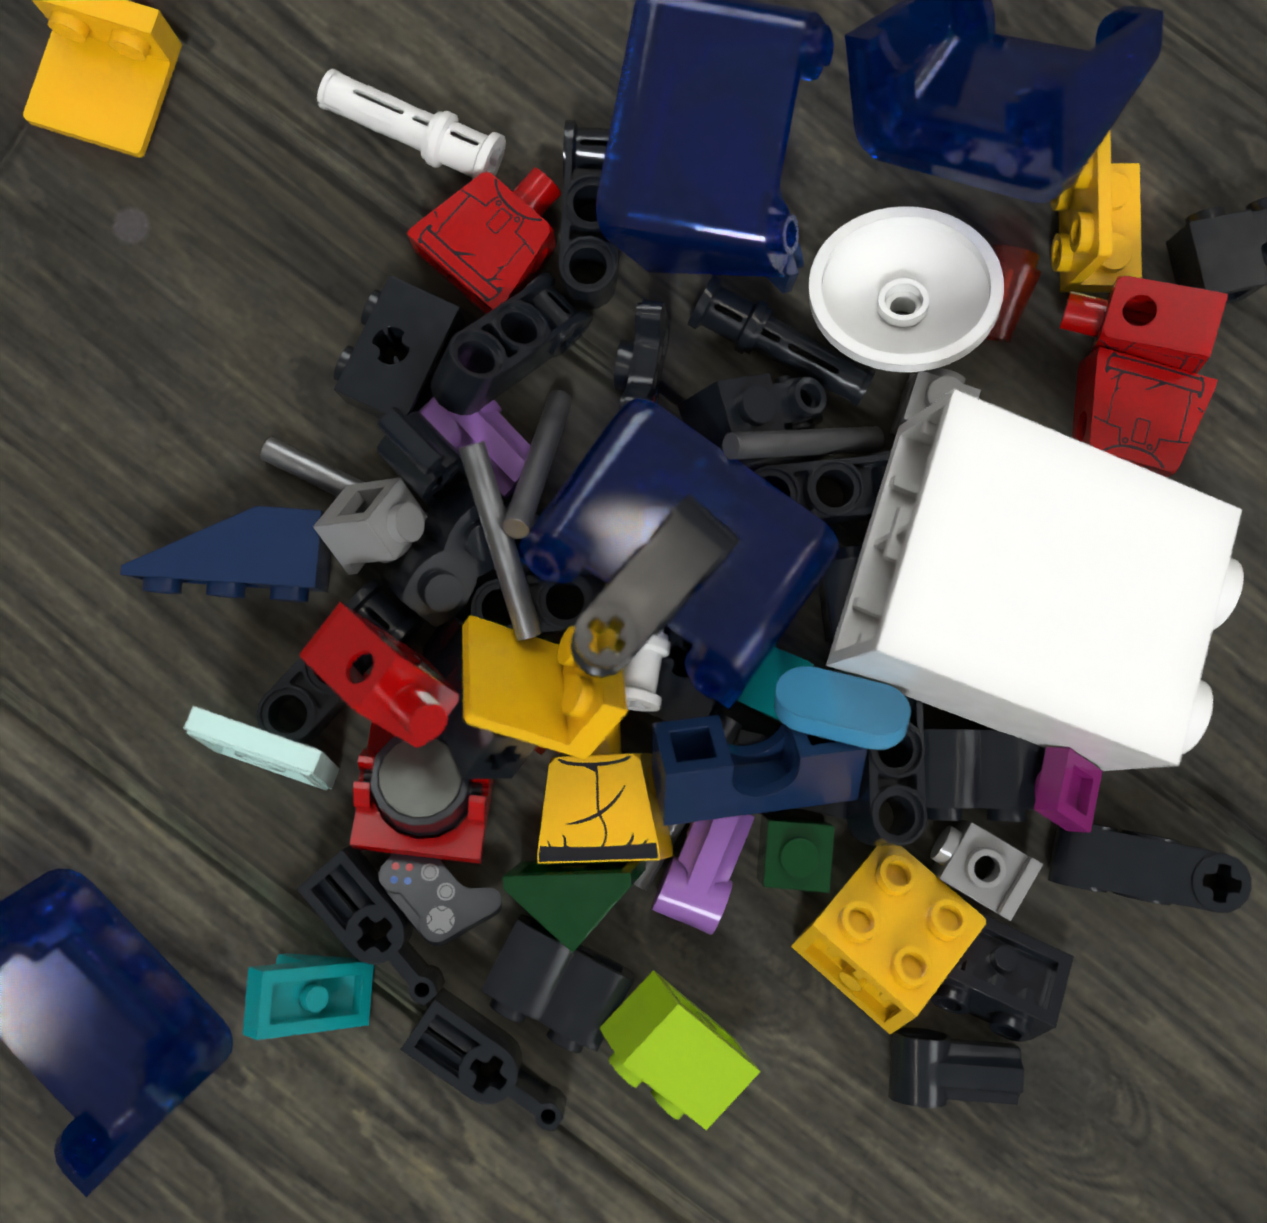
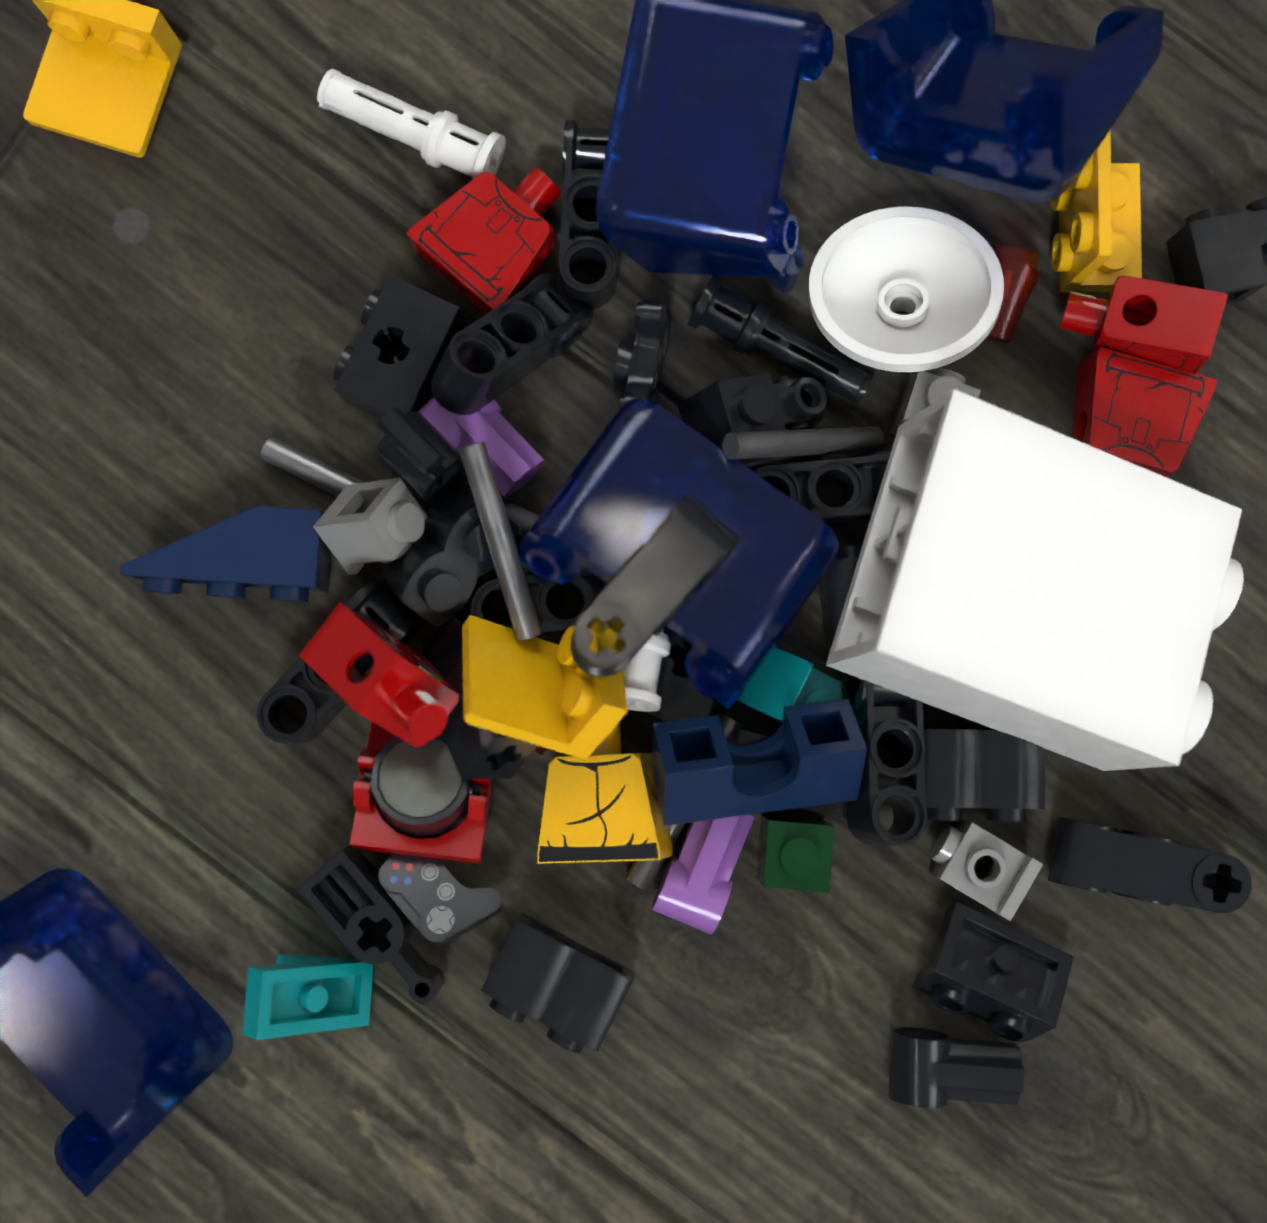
(262, 749): light aqua tile -> none
(454, 1043): black piece -> none
(537, 465): flat silver bar -> none
(570, 896): dark green slope -> none
(677, 1052): lime brick -> none
(842, 707): dark azure tile -> none
(890, 936): yellow bracket -> none
(1067, 789): magenta plate -> none

